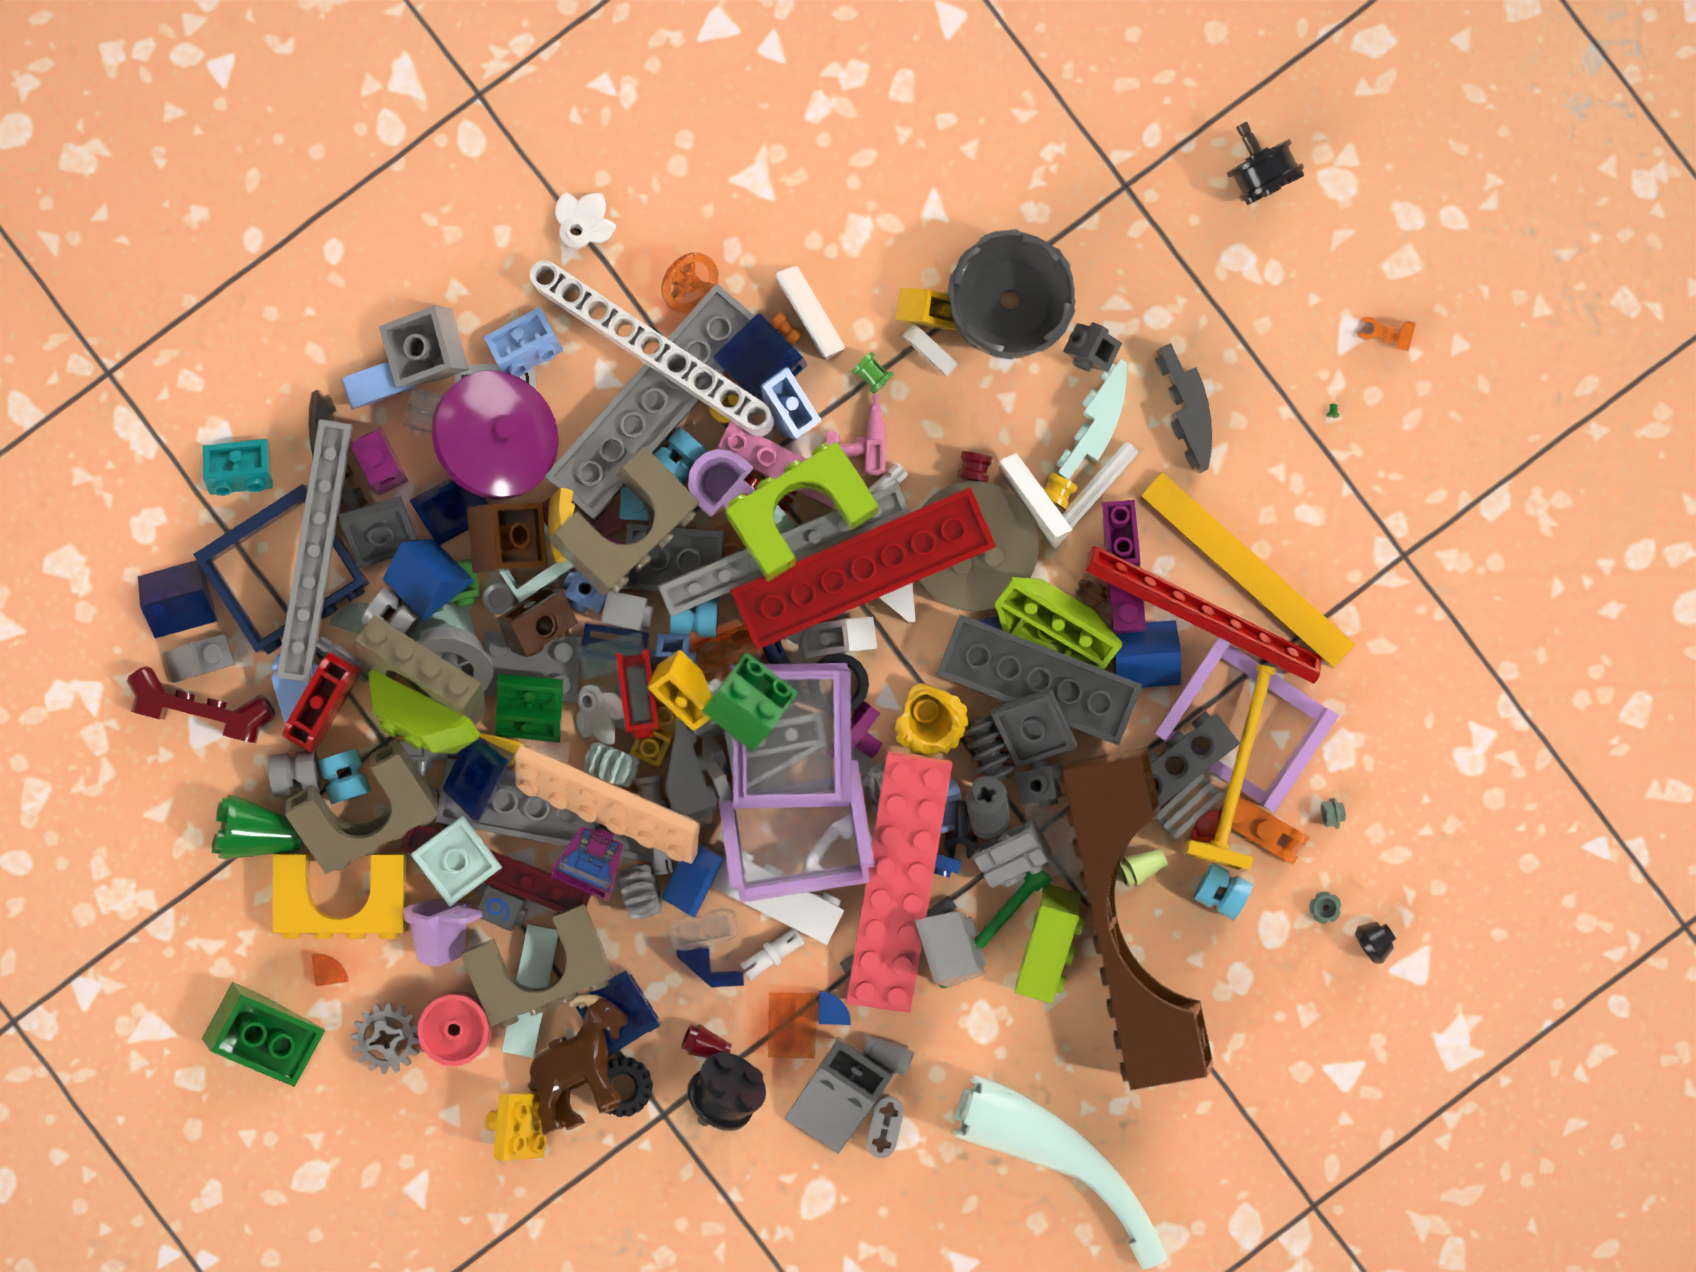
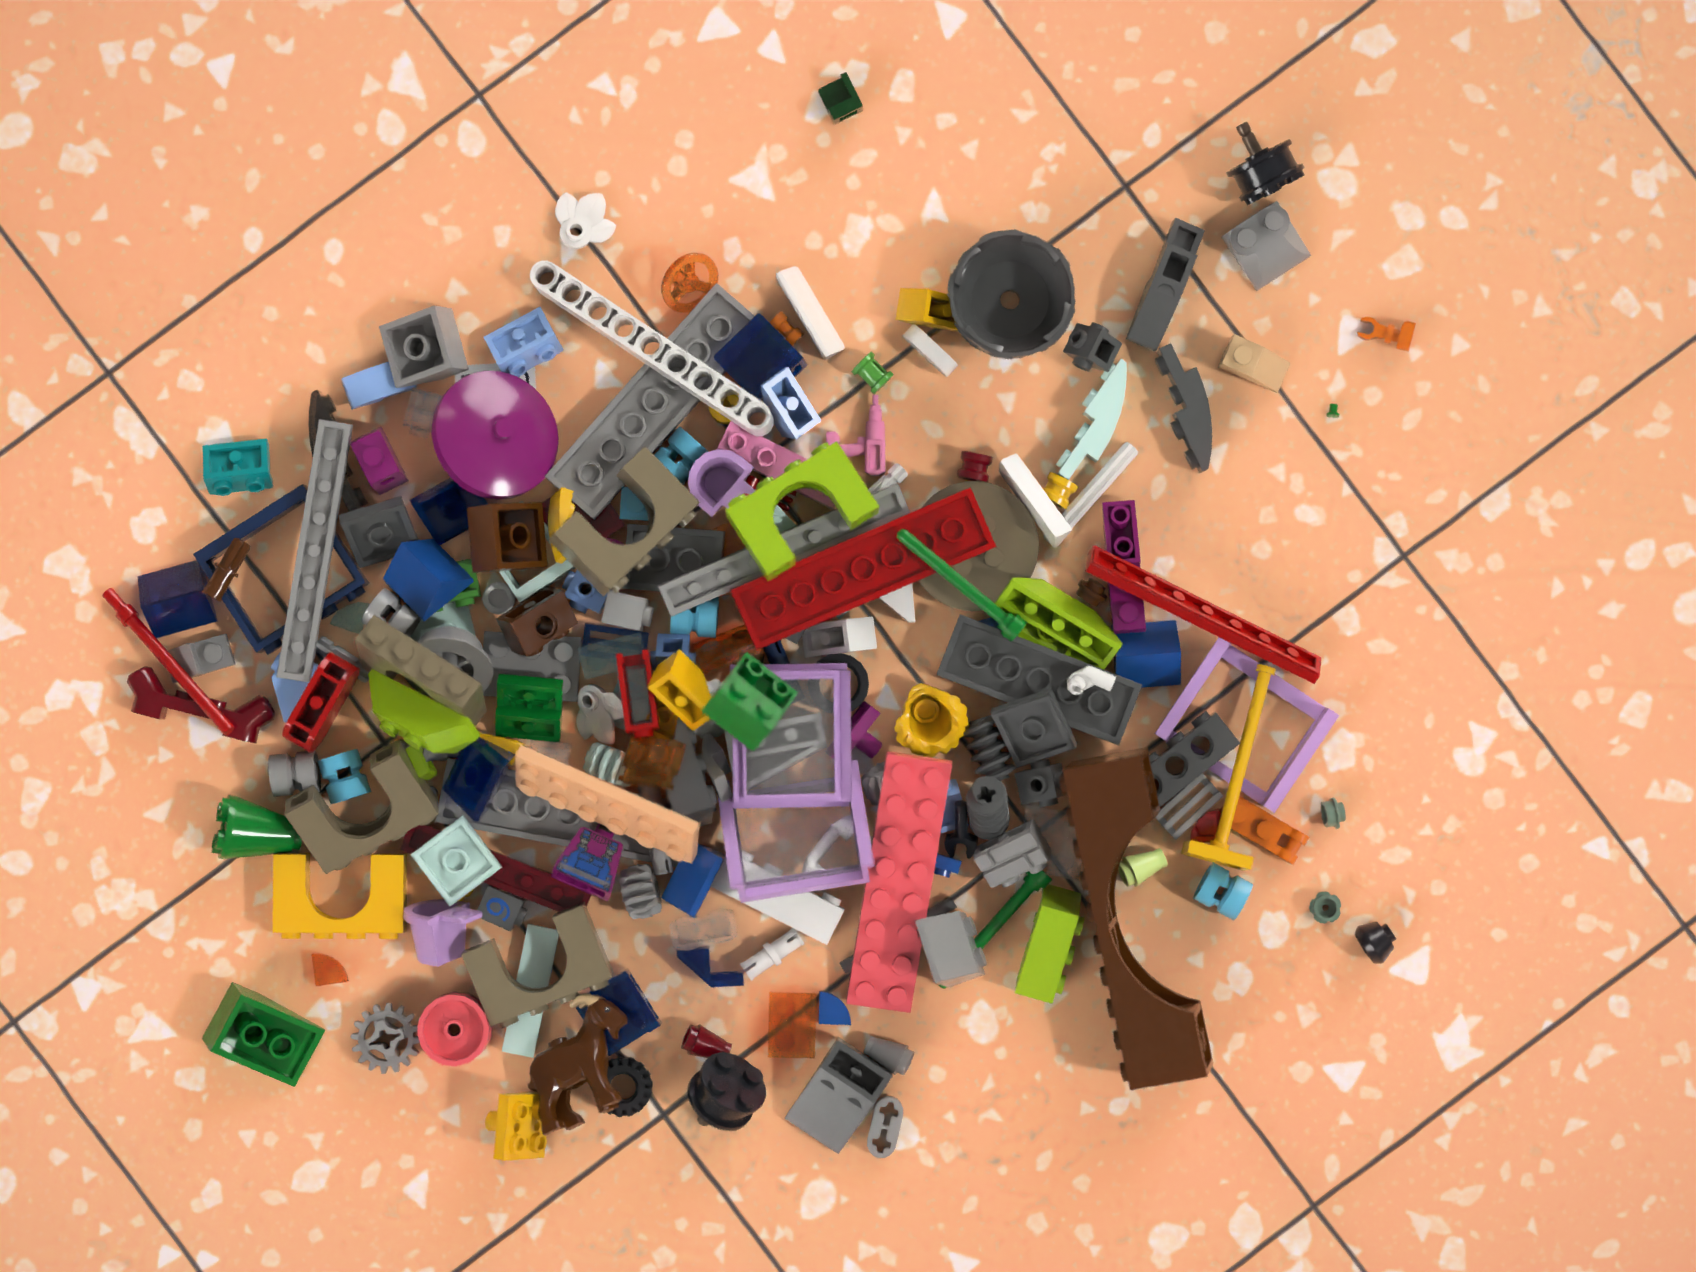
(129, 617): none -> red bar
(227, 569): none -> reddish brown axle
(424, 769): none -> lime tile
(652, 762): none -> clear orange plate
(840, 99): none -> dark green panel
(1009, 624): none -> green piece
(1024, 1129): light aqua brick -> none
(1087, 677): none -> white arm
(1166, 284): none -> dark grey slope
(1247, 570): yellow tile -> none
(1254, 363): none -> tan slope
(1266, 245): none -> light grey slope

